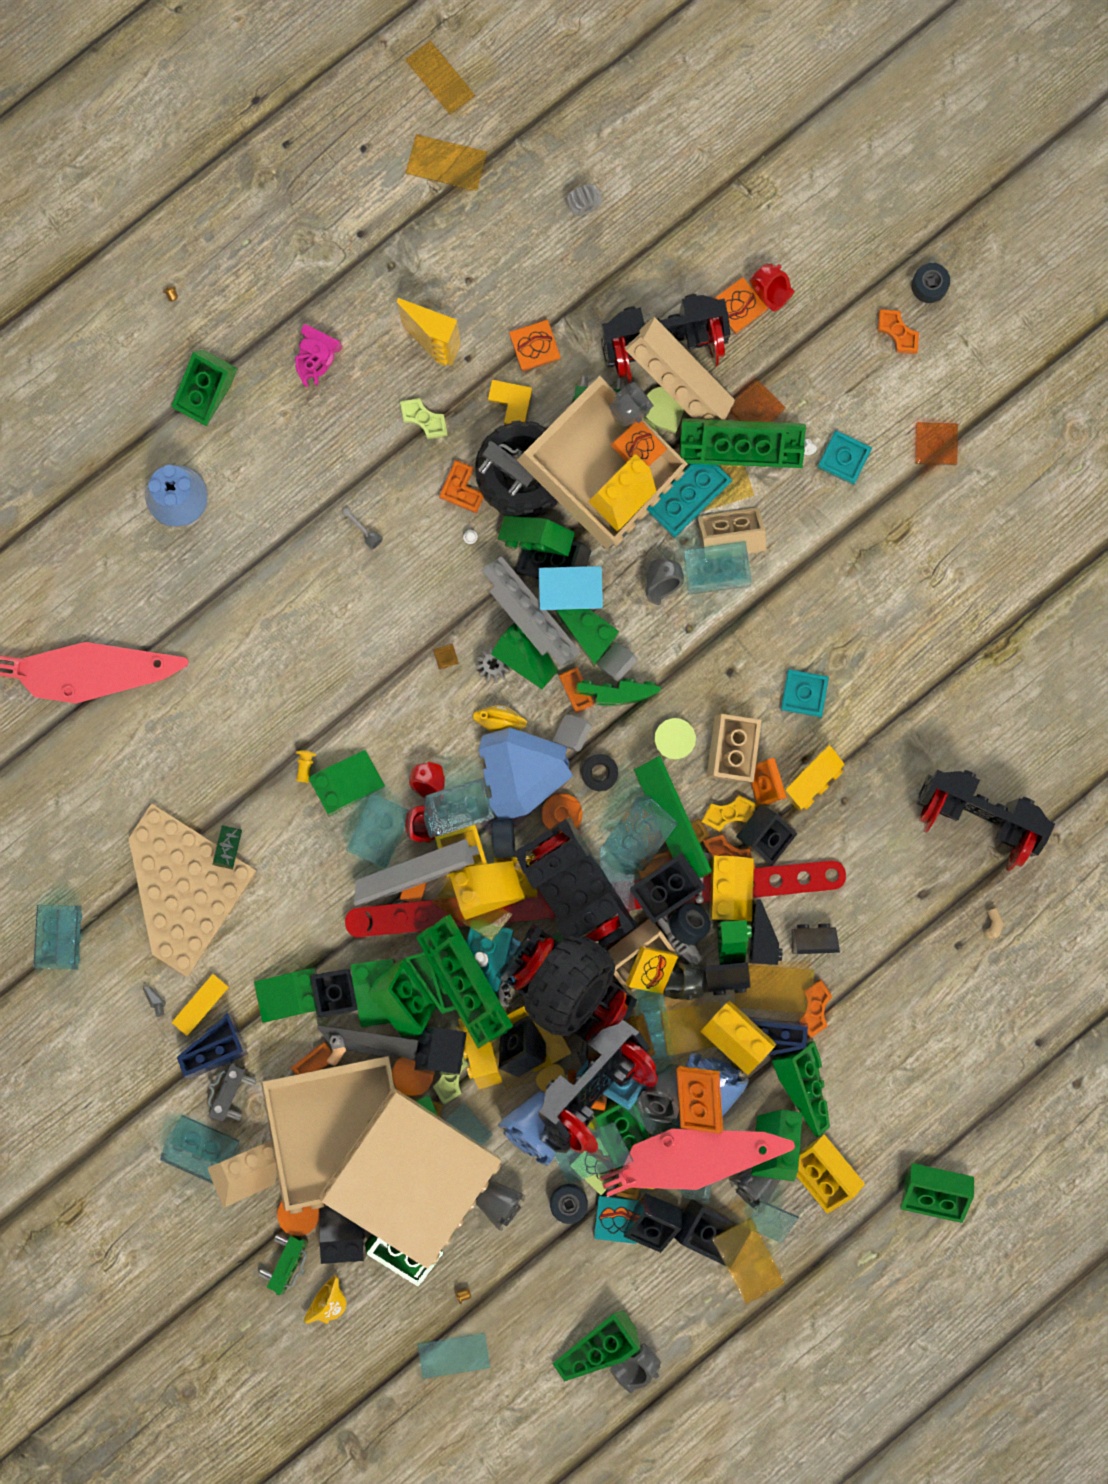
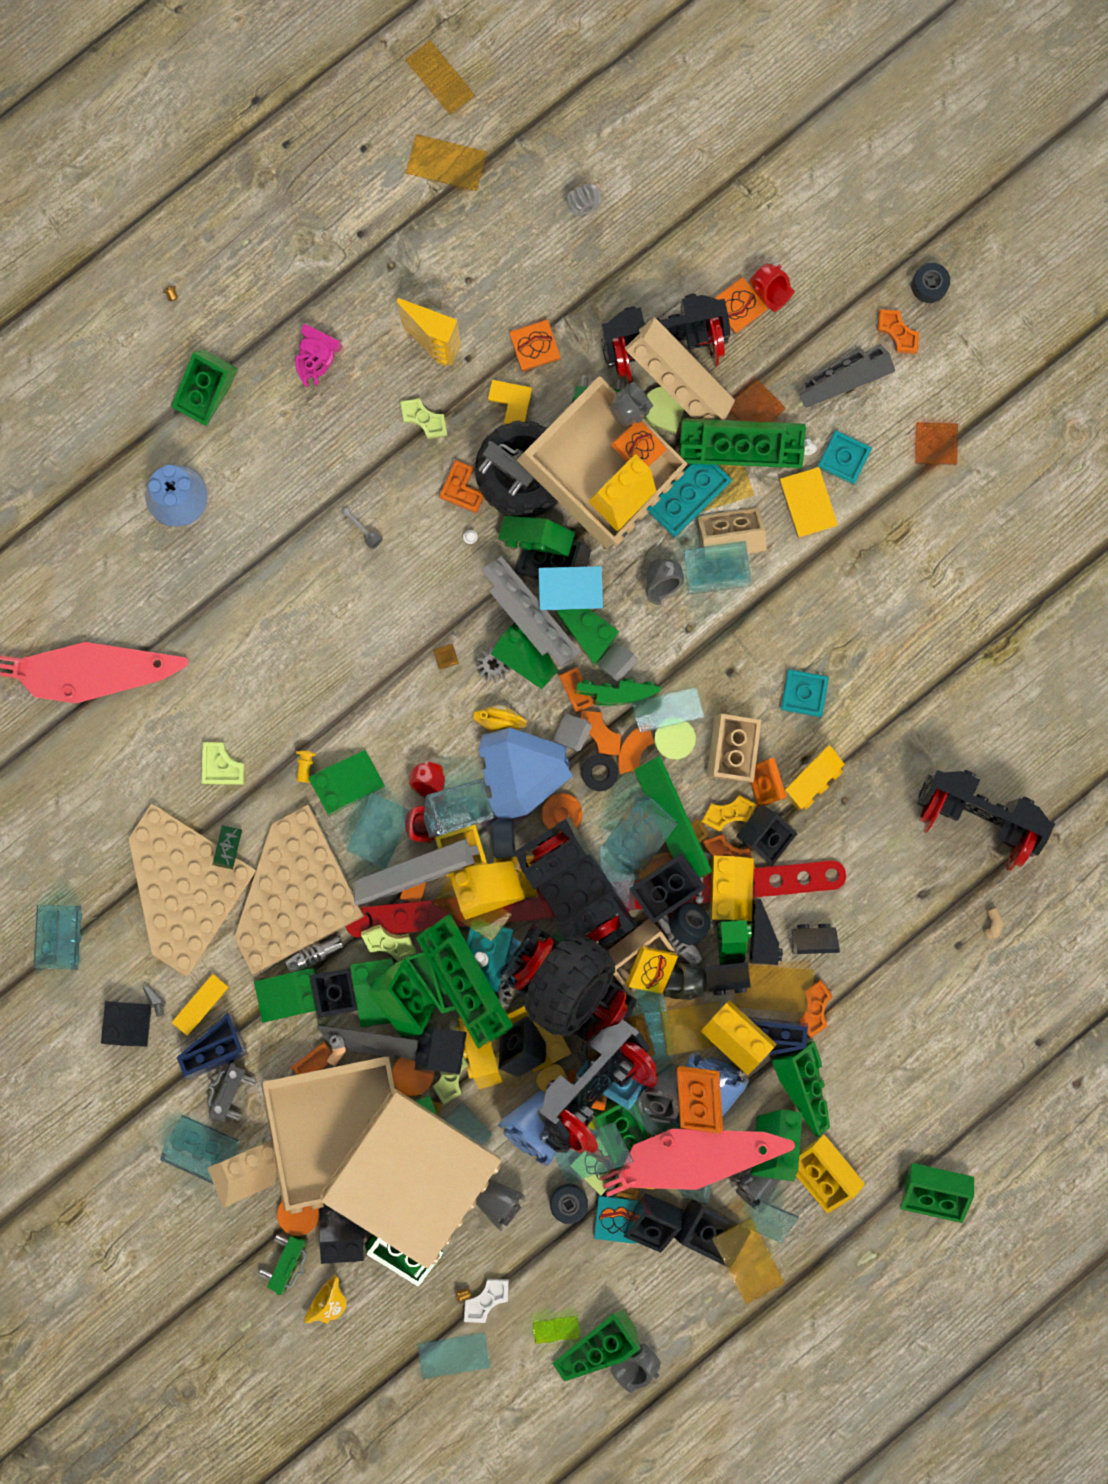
(126, 1024): none -> black slope
(219, 767): none -> yellowish green tile
(294, 893): none -> tan plate
(312, 954): none -> light grey hinge
(381, 940): none -> yellowish green tile
(478, 1307): none -> white tile
(556, 1329): none -> clear neon green slope
(606, 740): none -> orange tile
(632, 750): none -> orange tile
(668, 710): none -> clear light blue piece
(808, 502): none -> yellow tile
(847, 374): none -> dark grey wedge

